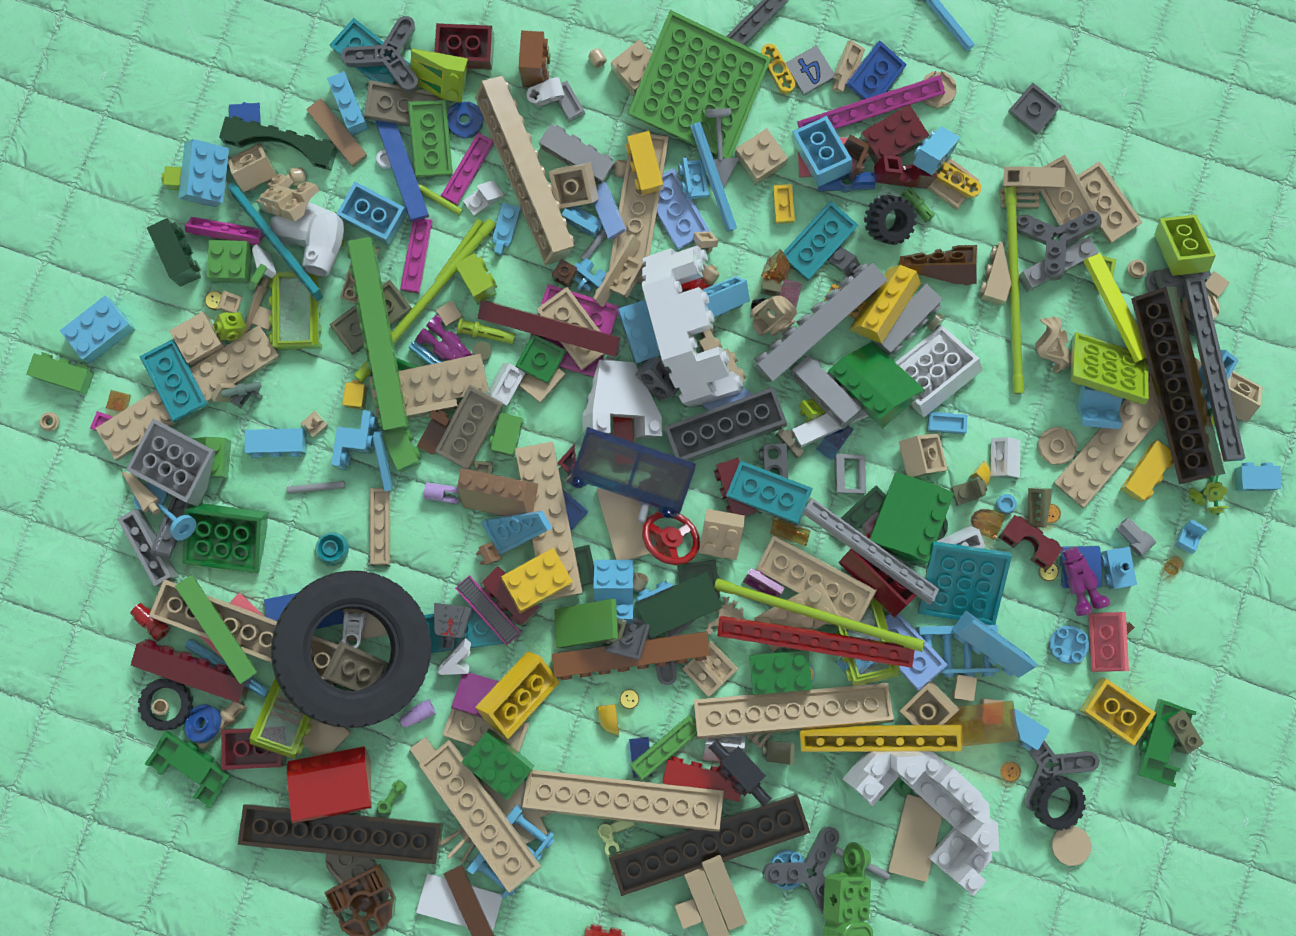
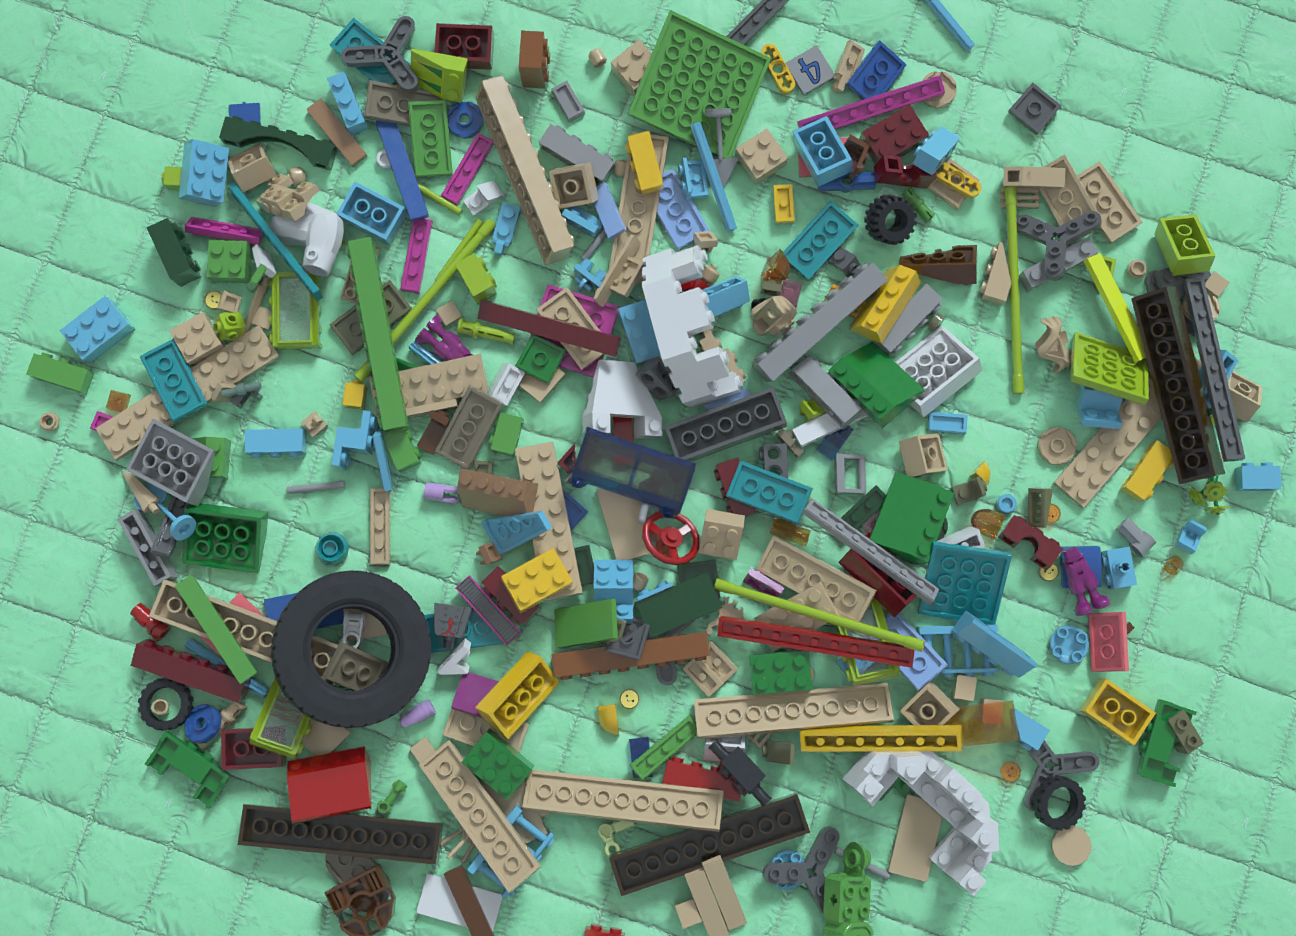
(484, 349): olive tile -> none
(549, 91): white piece -> none
(564, 273): reddish brown bracket -> none
(1005, 457): white panel -> none

